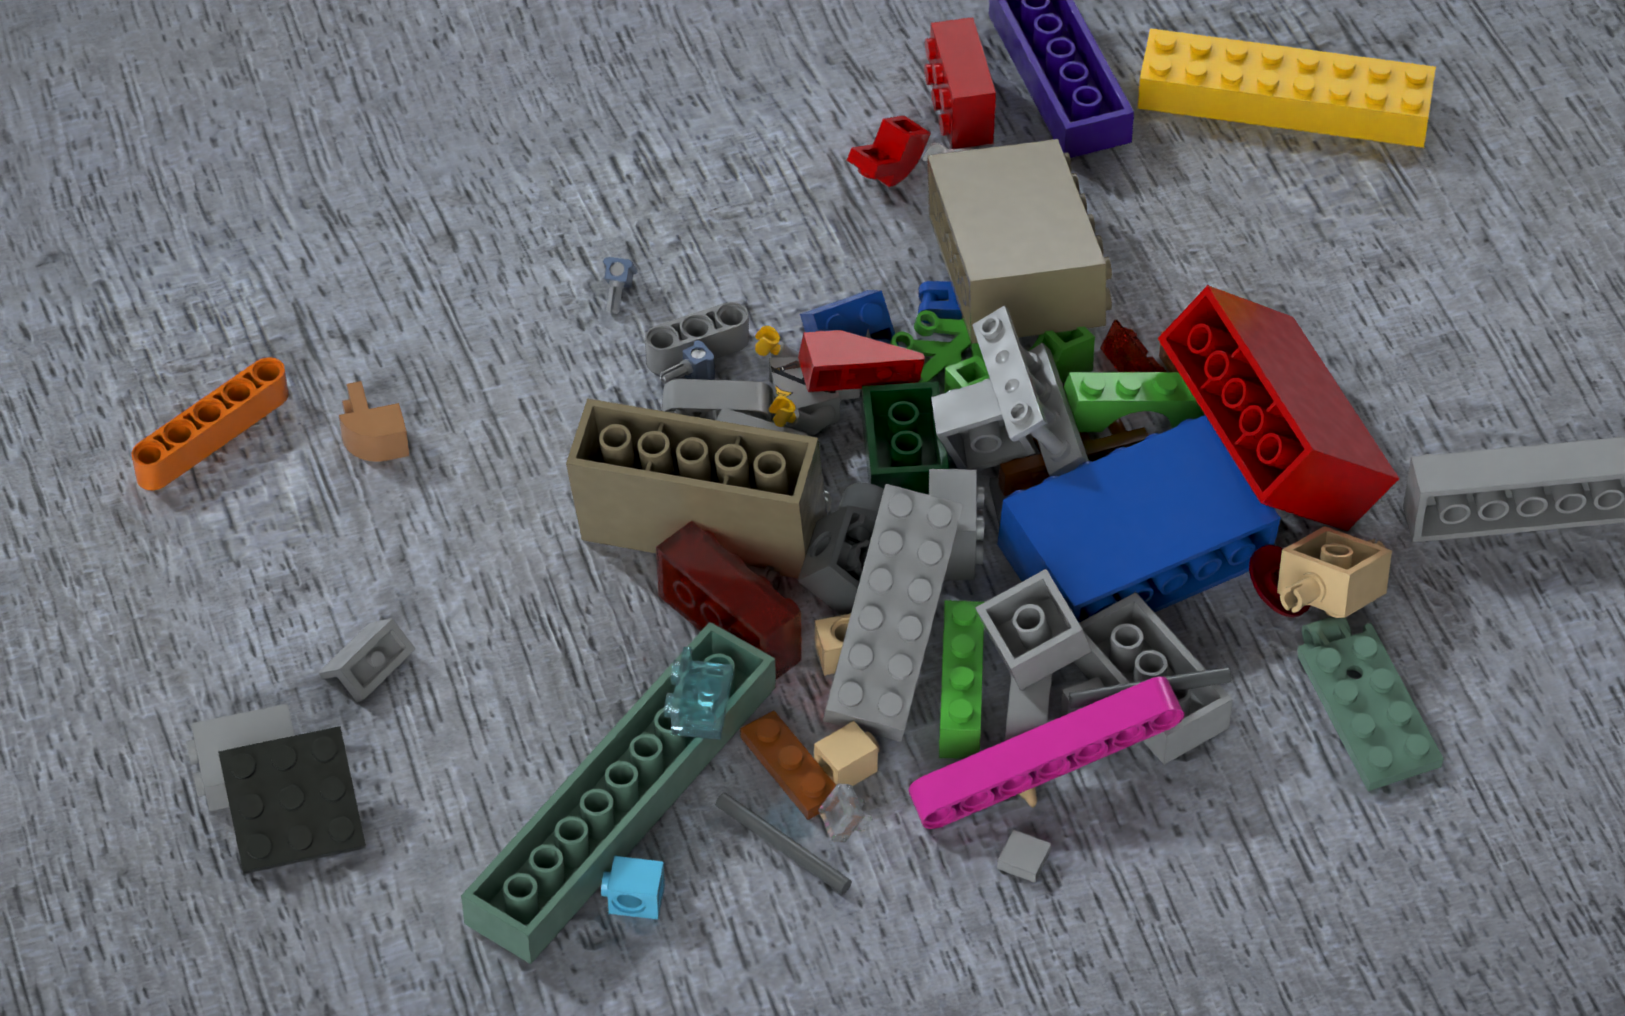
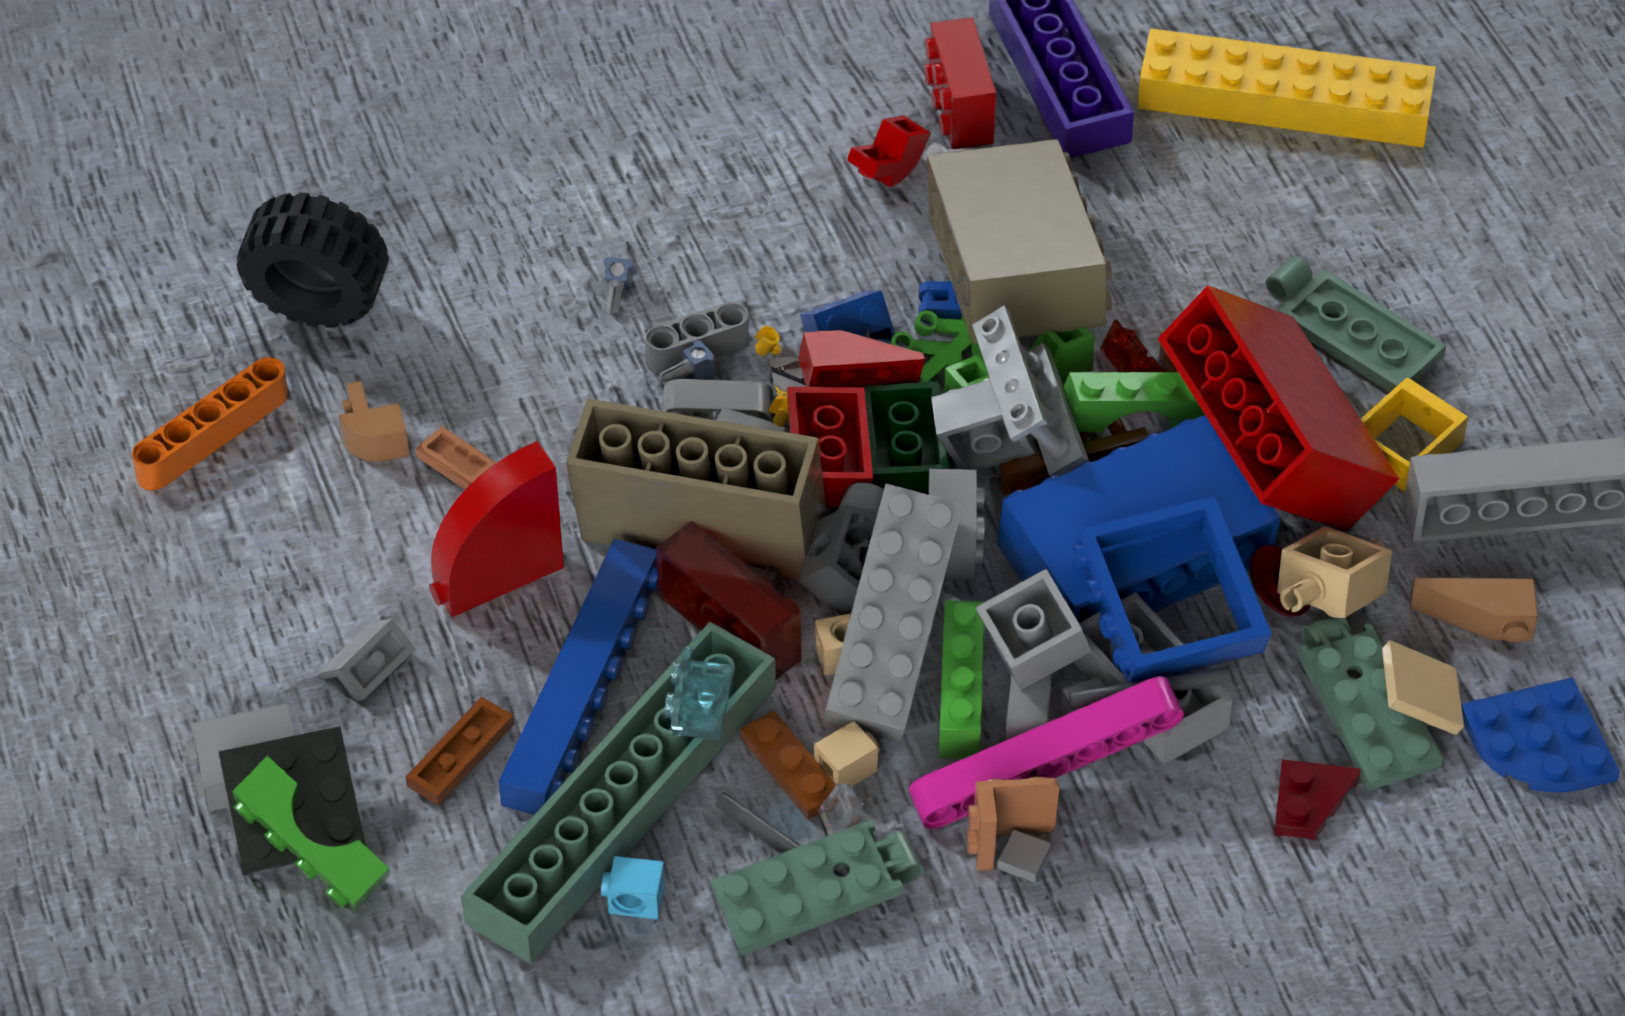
(312, 260): none -> black tyre
(347, 870): none -> bright green arch
(453, 457): none -> nougat plate
(459, 751): none -> dark orange plate
(499, 533): none -> red brick
(580, 677): none -> blue brick
(800, 886): none -> sand green hinge
(841, 425): none -> red slope
(1005, 806): none -> nougat bracket
(1229, 569): none -> blue window
(1310, 796): none -> dark red wing
(1363, 334): none -> sand green hinge
(1413, 402): none -> yellow window
(1422, 687): none -> tan tile
(1485, 606): none -> medium nougat slope
(1541, 737): none -> blue plate

